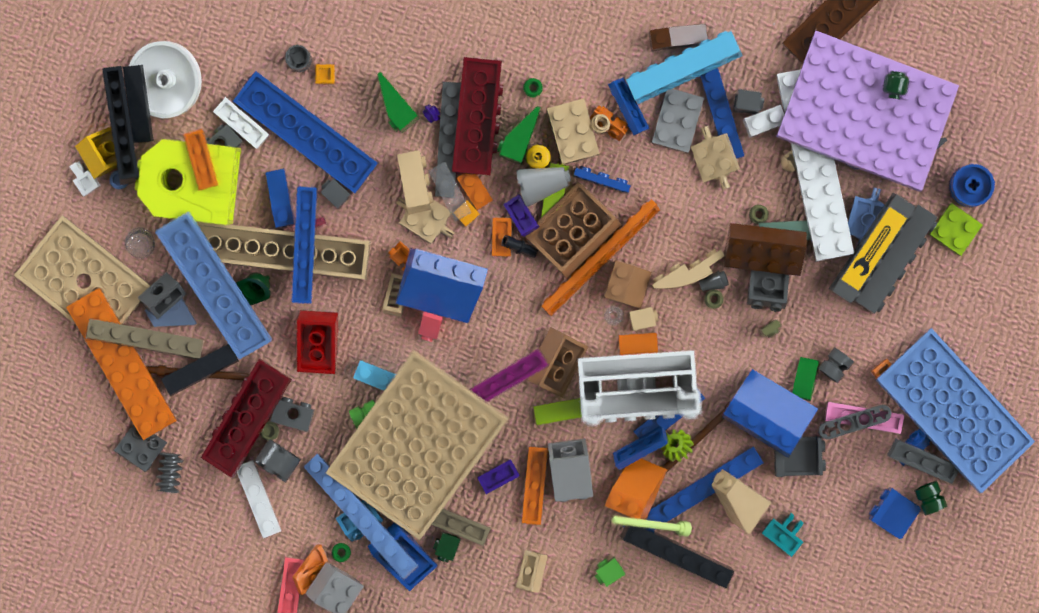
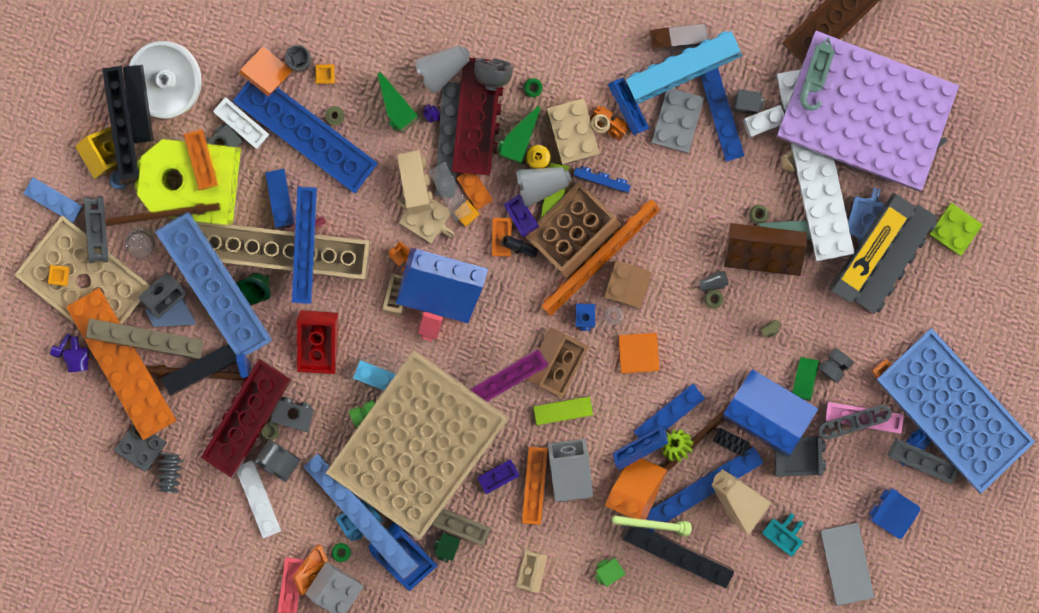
(53, 200): none -> medium blue plate
(58, 275): none -> light orange tile
(58, 351): none -> dark purple hand
(76, 358): none -> dark purple piece
(84, 180): white plate -> none
(95, 229): none -> dark grey plate
(199, 209): none -> reddish brown bar
(243, 365): none -> blue tile
(265, 71): none -> orange tile
(335, 193): dark grey brick -> none
(339, 120): none -> olive plate
(442, 66): none -> light grey cone
(493, 72): none -> flat silver cylinder
(585, 316): none -> blue brick
(637, 387): white wedge -> none
(643, 318): tan brick -> none
(682, 276): tan slope -> none
(715, 157): tan plate -> none
(731, 442): none -> black tyre
(768, 290): dark grey plate -> none
(817, 73): none -> sand green plate
(847, 564): none -> light grey tile
(896, 84): dark green head -> none
(930, 498): dark green wheel -> none
(979, 177): blue wheel -> none

